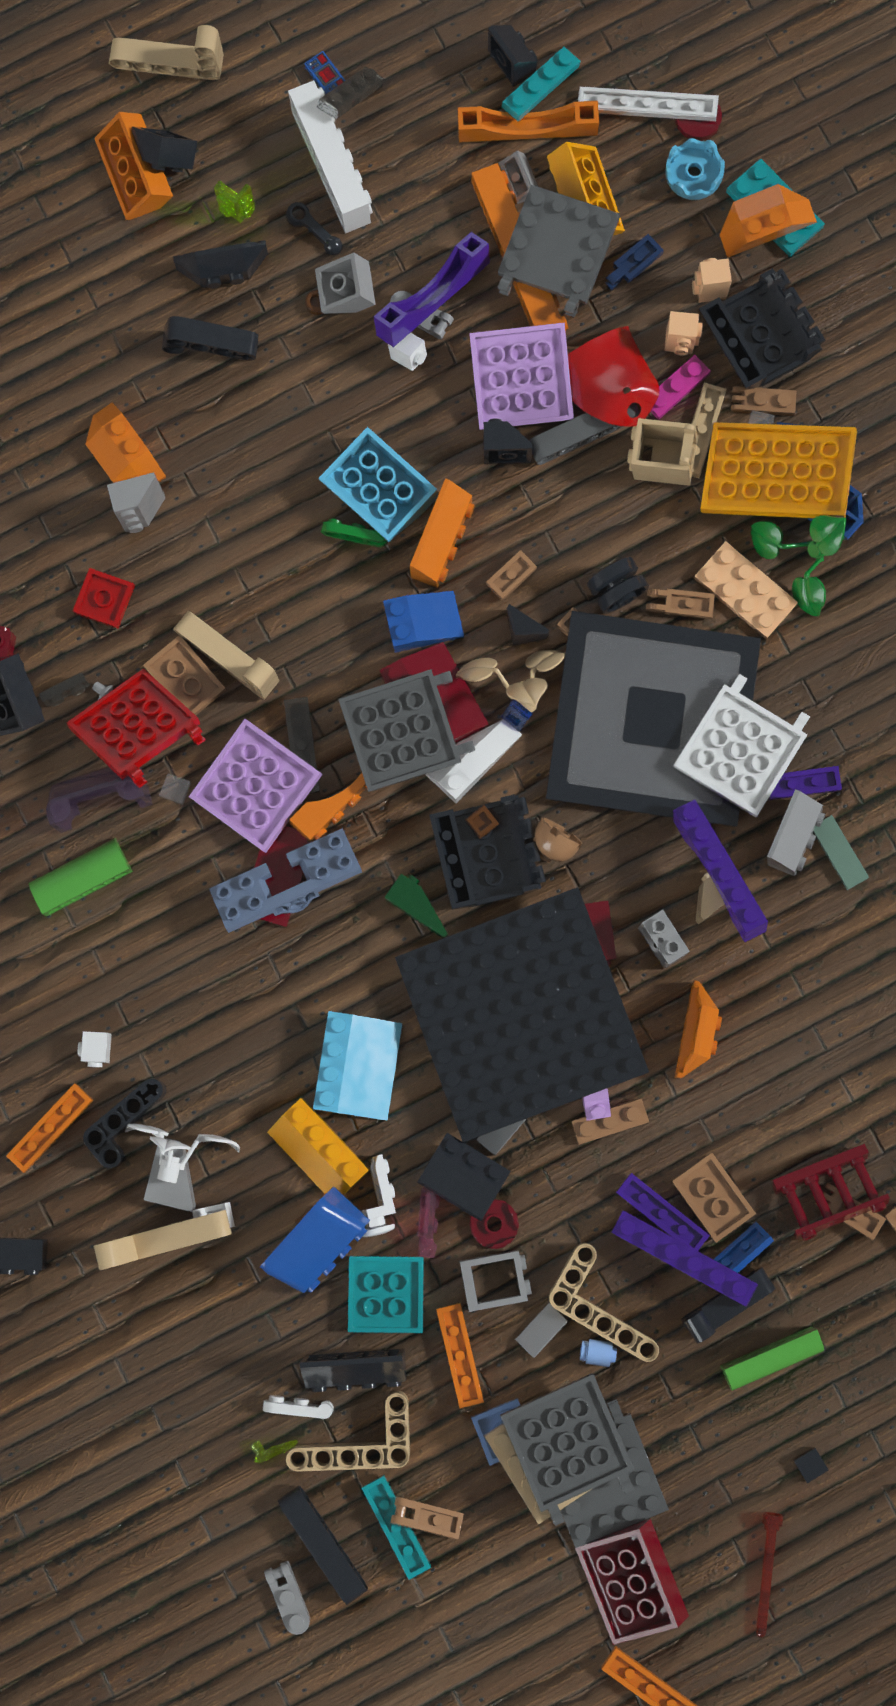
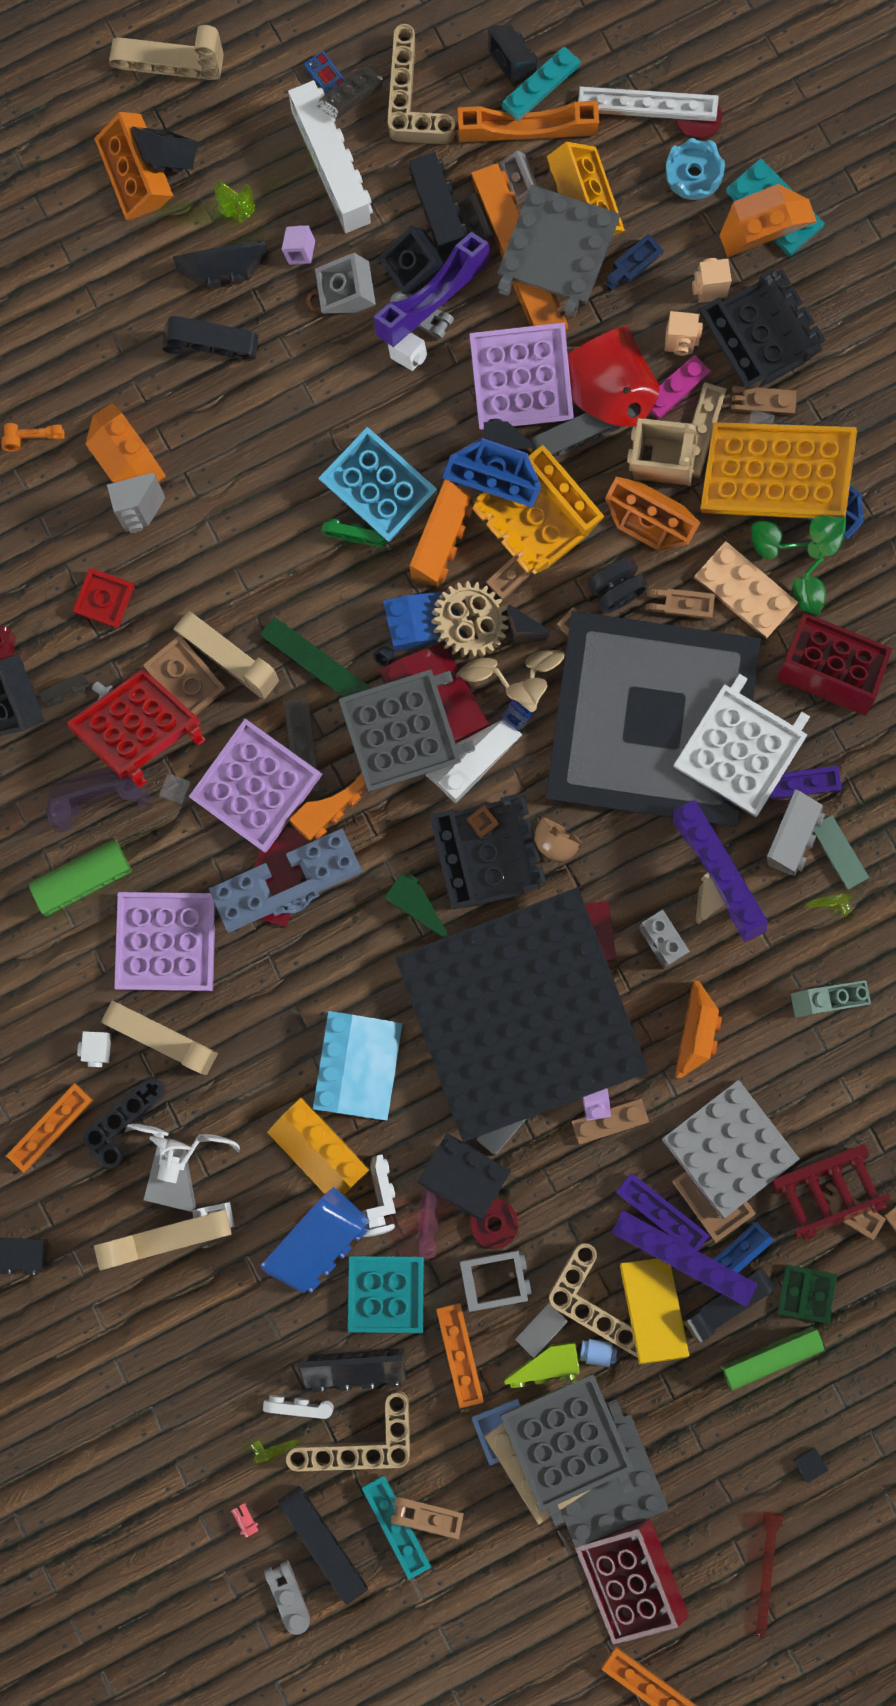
(12, 435): none -> orange brick
(159, 1038): none -> tan beam
(165, 941): none -> lavender plate
(246, 1522): none -> coral pin
(298, 245): none -> lavender brick
(312, 659): none -> dark green tile
(331, 243): black piece -> none
(384, 656): none -> black hinge
(403, 94): none -> tan beam
(412, 259): none -> black slope
(437, 201): none -> black brick
(450, 624): none -> tan gear
(475, 217): none -> clear smoke plate
(495, 471): none -> blue wedge
(551, 1362): none -> lime slope
(554, 524): none -> light orange slope
(650, 515): none -> orange wedge
(654, 1311): none -> yellow tile
(730, 1149): none -> light grey plate
(807, 1294): none -> dark green slope
(830, 998): none -> sand green slope
(835, 664): none -> dark red slope
(841, 899): none -> clear neon green bar

